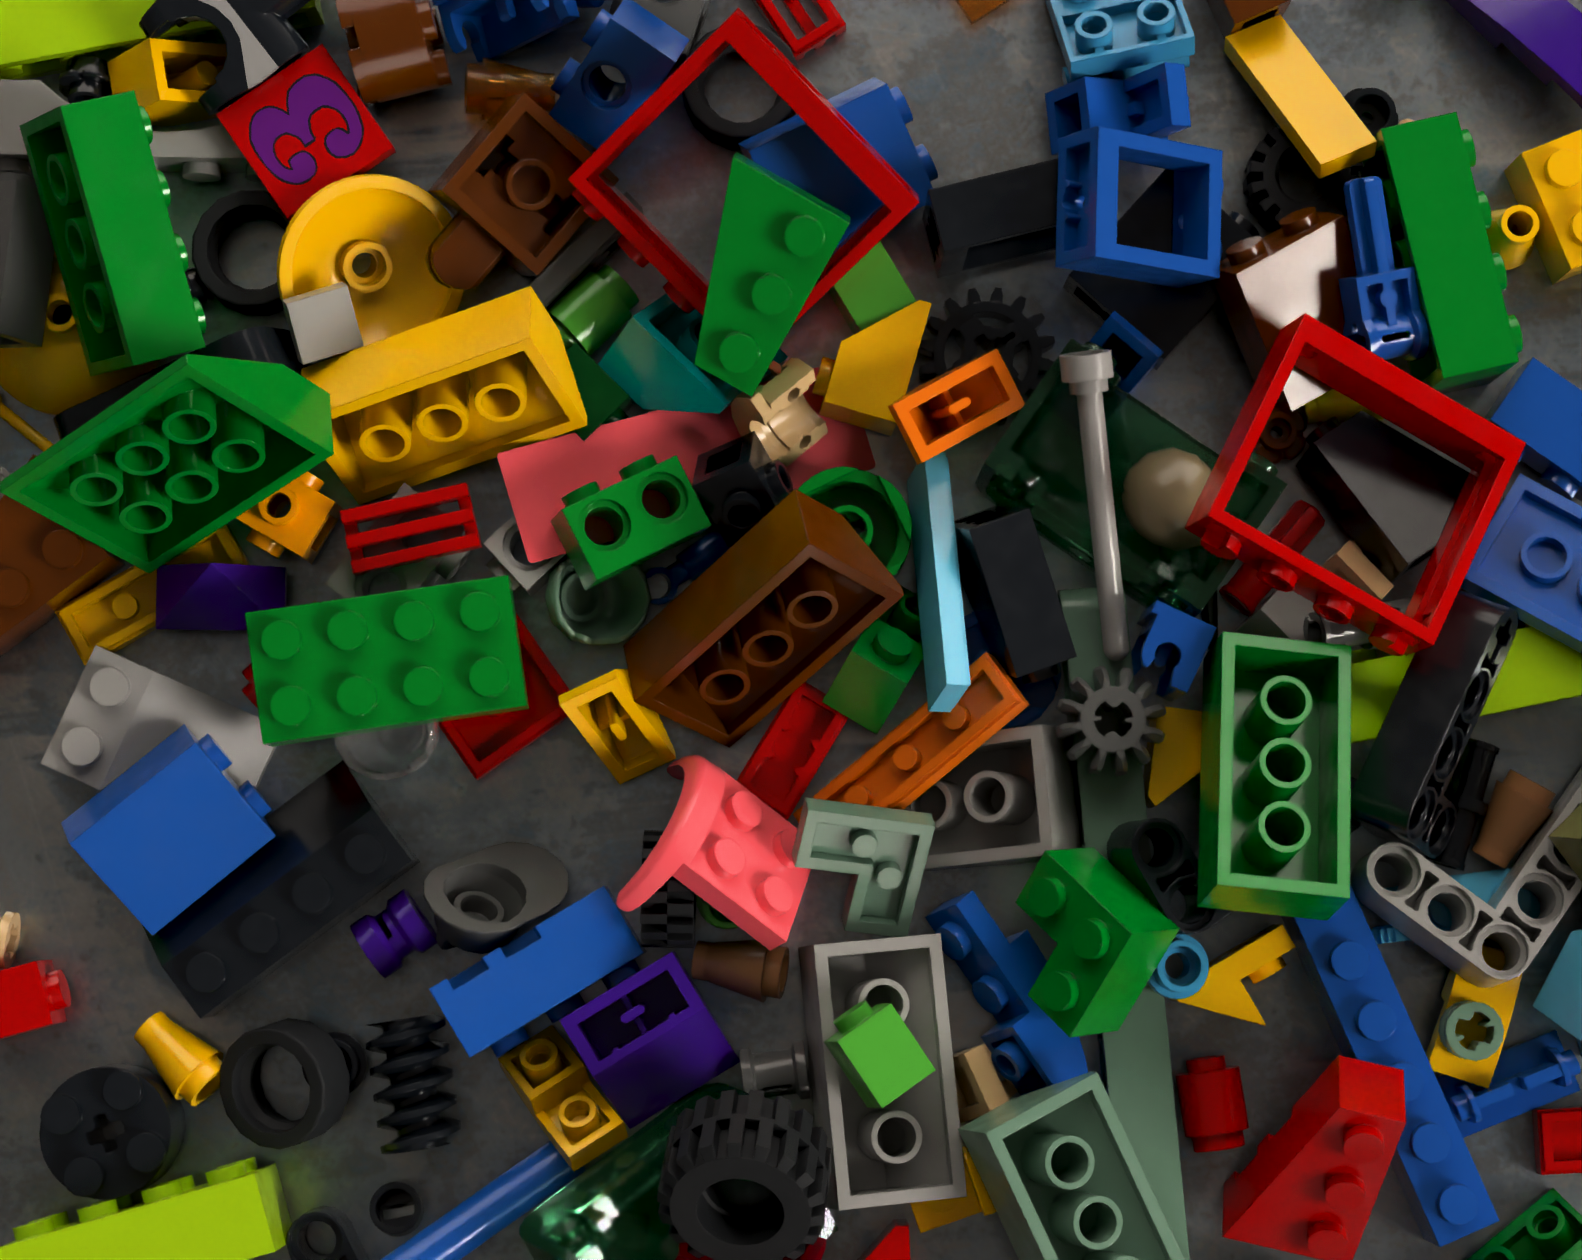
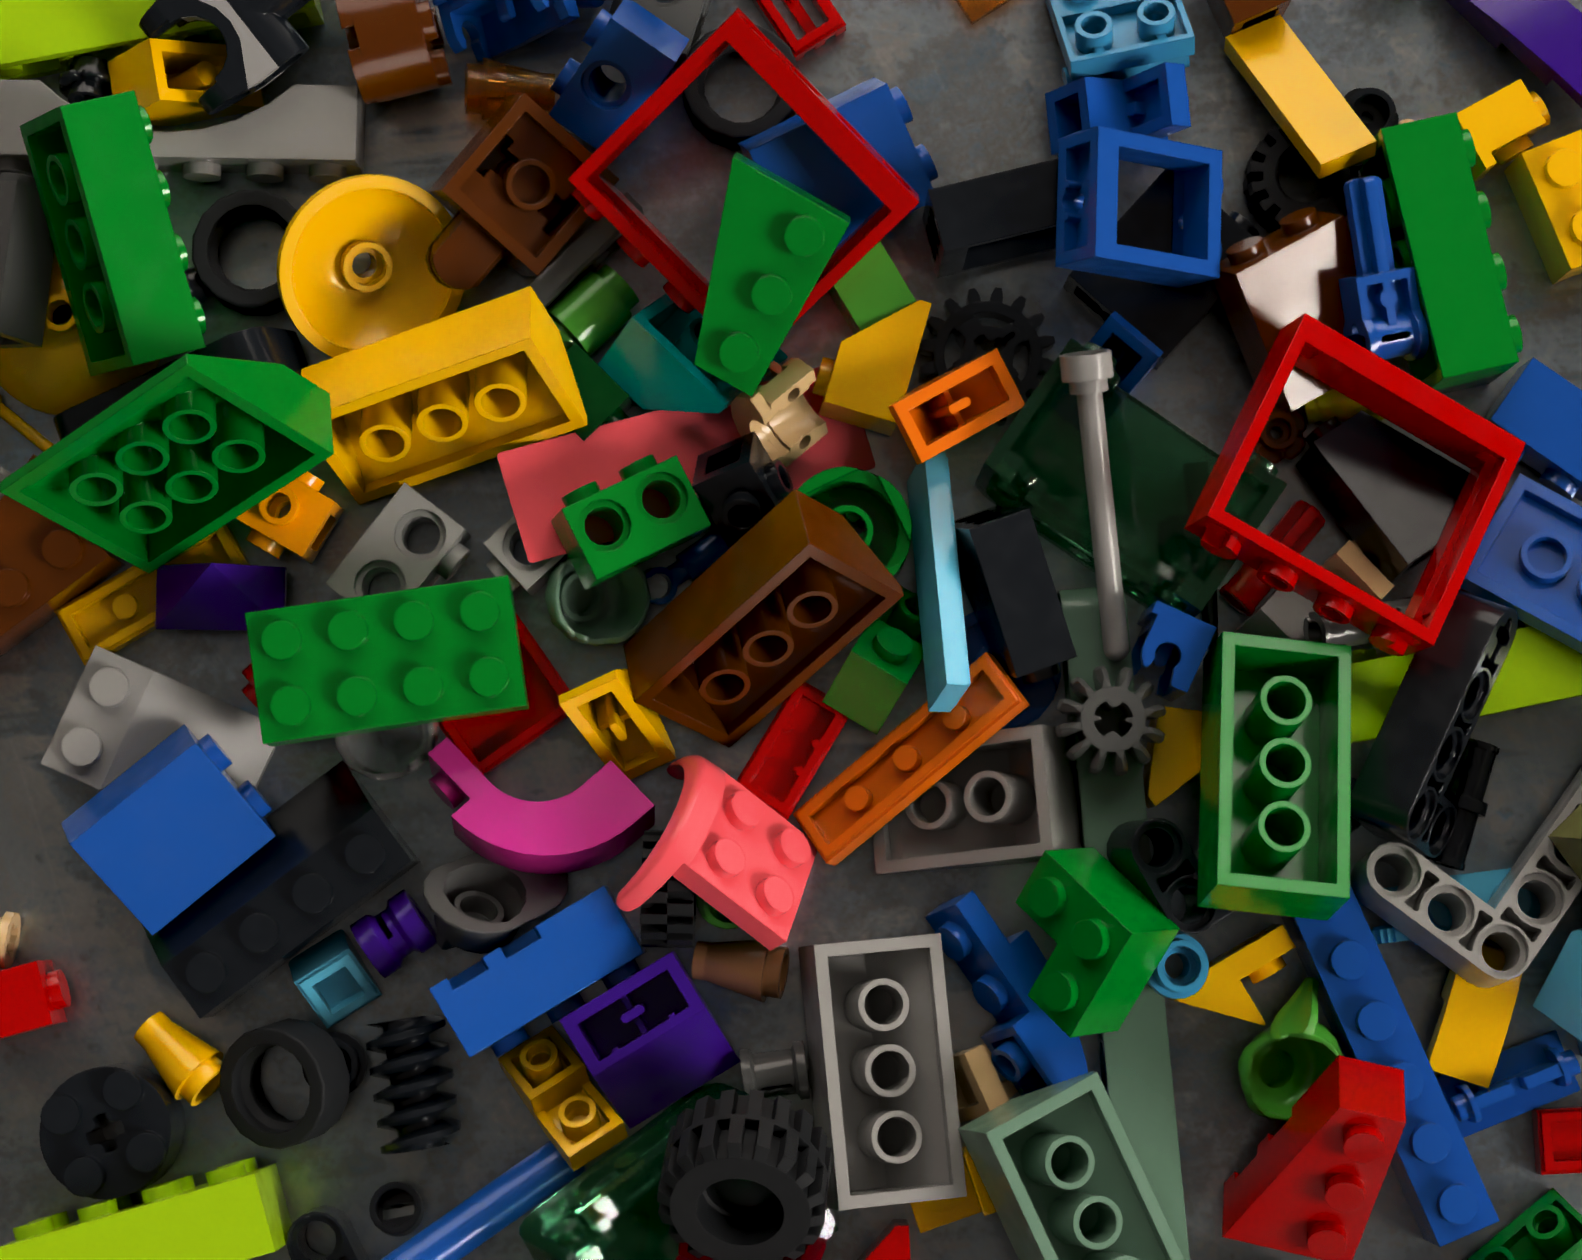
(305, 130): tile -> none
(322, 323): light grey tile -> none
(333, 978): none -> medium azure slope
(357, 540): red tile -> none
(543, 835): none -> dark pink arch
(878, 1053): bright green brick -> none
(879, 848): sand green plate -> none
(1162, 495): dark tan hair -> none
(1212, 1104): red brick -> none
(1287, 1056): none -> bright green piece
(1477, 1049): sand green bush -> none
(1503, 125): none -> yellow brick
(1511, 247): yellow cone -> none
(1512, 817): medium nougat cone -> none

